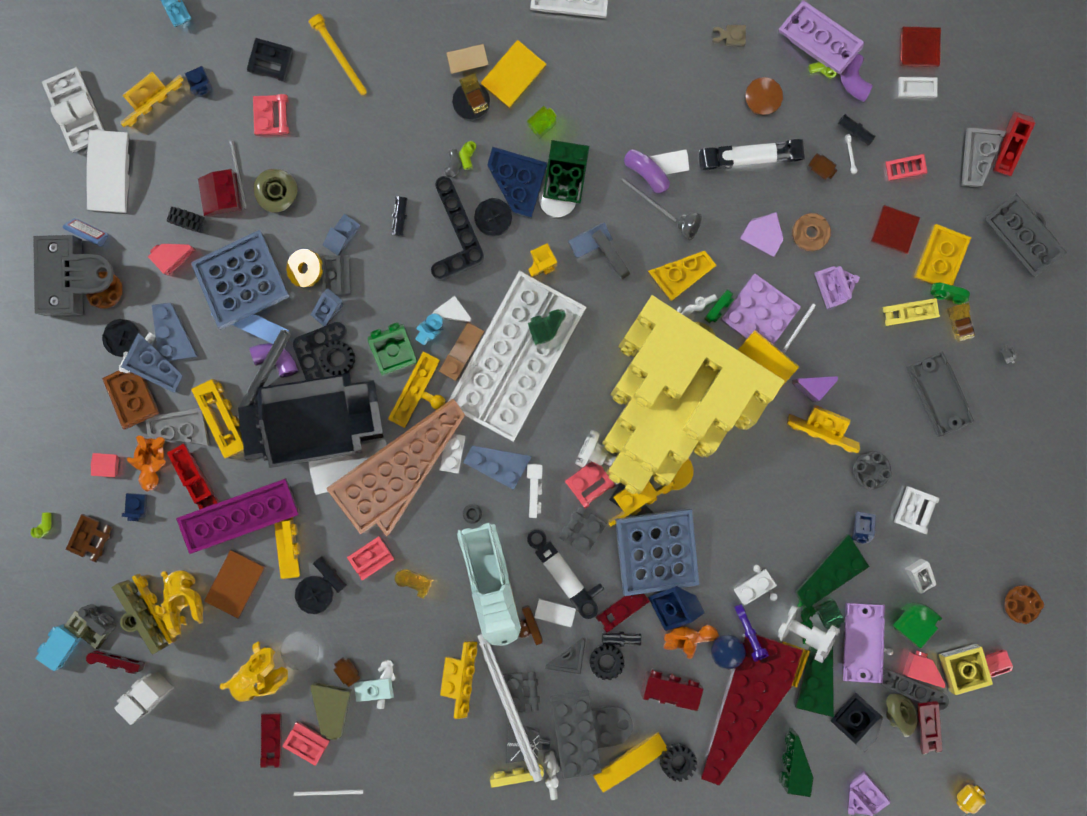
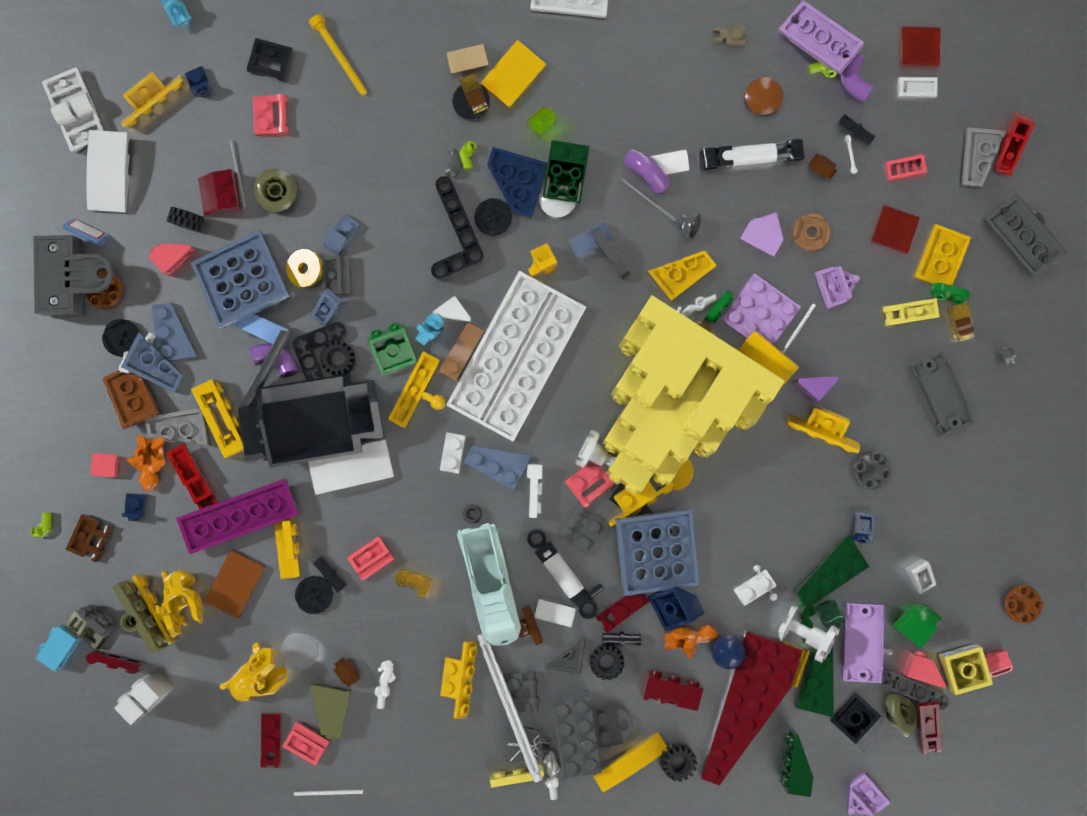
(373, 690): light aqua plate -> none
(390, 478): nougat wing -> none
(399, 216): black pin -> none
(546, 328): clear green slope -> none
(759, 653): dark purple piece -> none
(910, 509): white plate -> none
(971, 799): yellow head -> none

